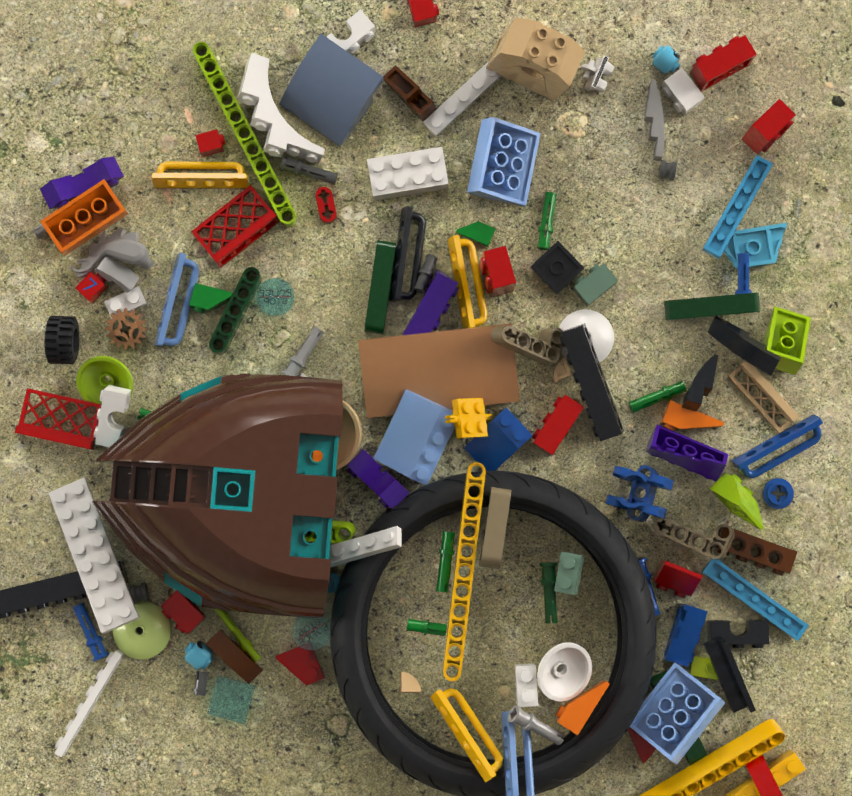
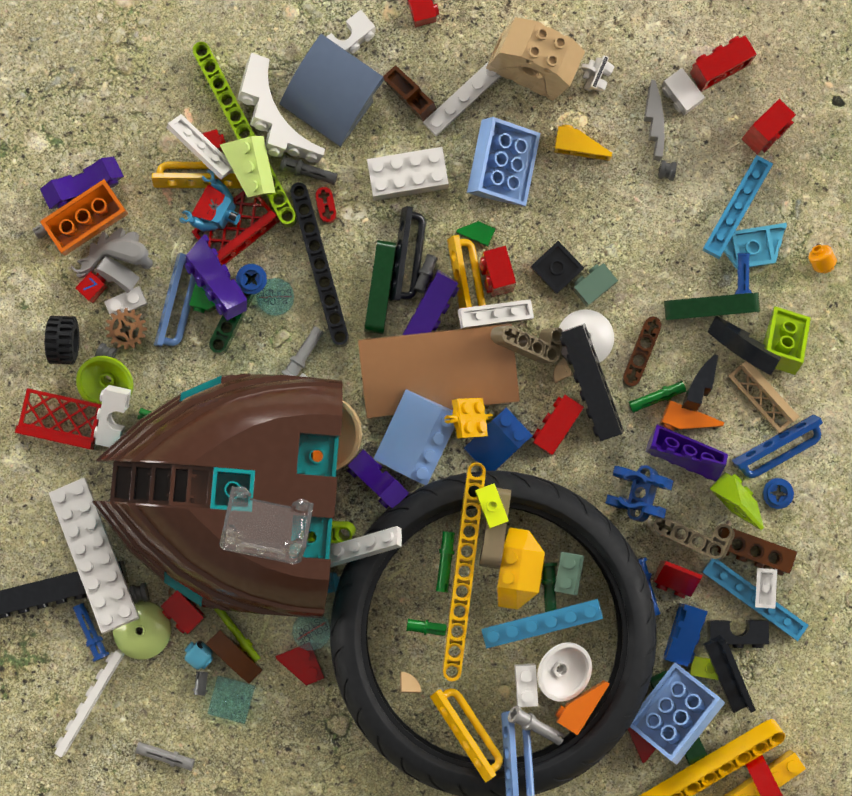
(103, 350): none -> dark grey wheel
(171, 758): none -> light grey pin
(200, 146): none -> white plate
(213, 208): none -> dark azure torso
(215, 279): none -> dark purple wedge
(251, 165): none -> yellowish green wedge
(251, 269): none -> blue gear
(266, 527): none -> clear windscreen
(319, 255): none -> black beam
(491, 505): none -> neon yellow plate
(495, 314): none -> white plate
(519, 569): none -> yellow wedge
(542, 623): none -> dark azure plate
(550, 199): green pin -> none
(576, 143): none -> yellow slope
(644, 352): none -> reddish brown beam
(666, 59): medium azure head -> none
(766, 588): none -> white plate
(822, 259): none -> light orange head

